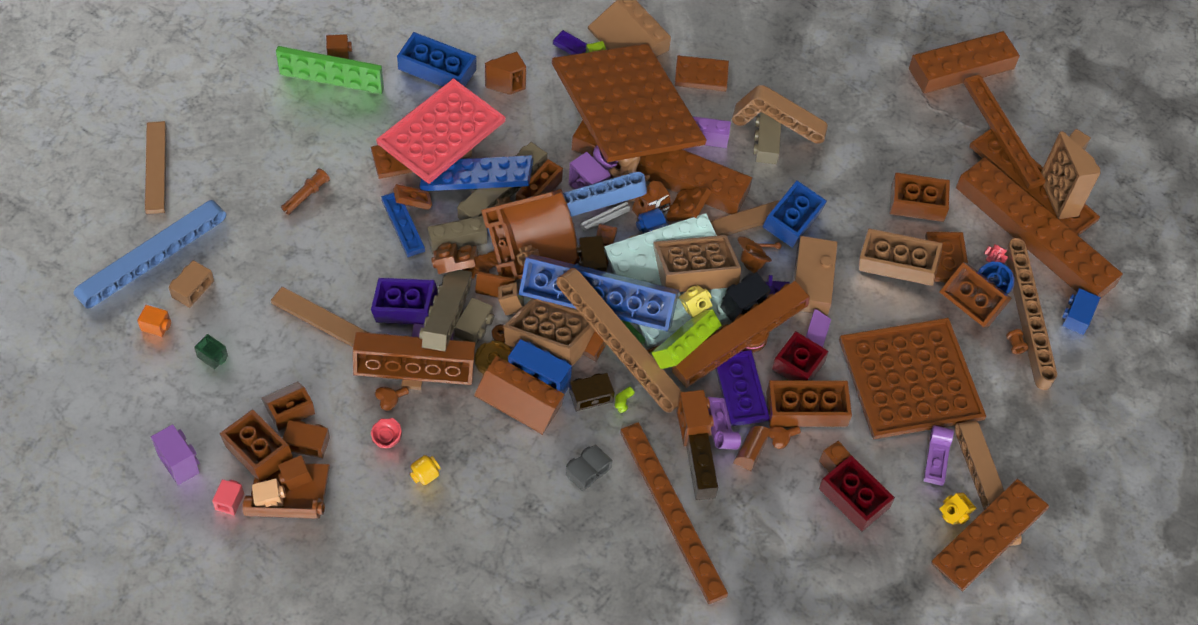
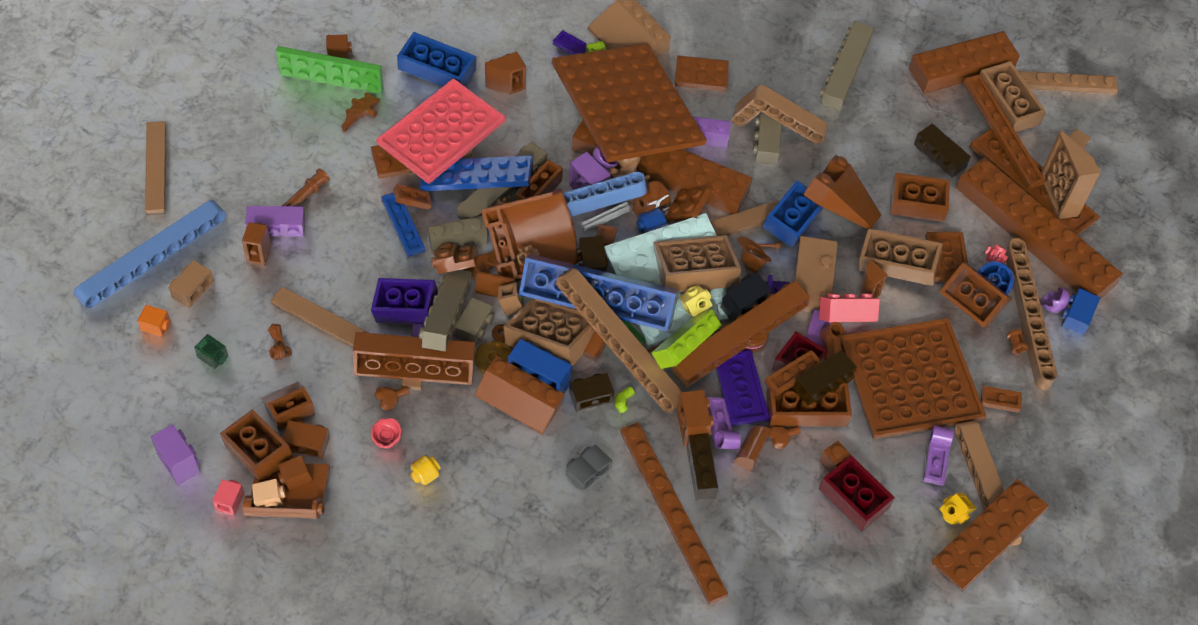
(256, 243): none -> dark orange brick
(277, 351): none -> dark orange piece
(279, 219): none -> medium lavender brick
(360, 108): none -> dark orange piece
(786, 376): none -> dark orange plate
(825, 378): none -> dark brown brick
(831, 337): none -> dark orange piece
(843, 193): none -> dark orange wedge
(847, 65): none -> dark tan brick
(849, 308): none -> coral brick
(873, 280): none -> dark orange brick
(942, 150): none -> dark brown brick
(1001, 399): none -> dark orange plate
(1014, 96): none -> medium nougat brick
(1056, 301): none -> medium lavender hair
(1070, 82): none -> medium nougat plate

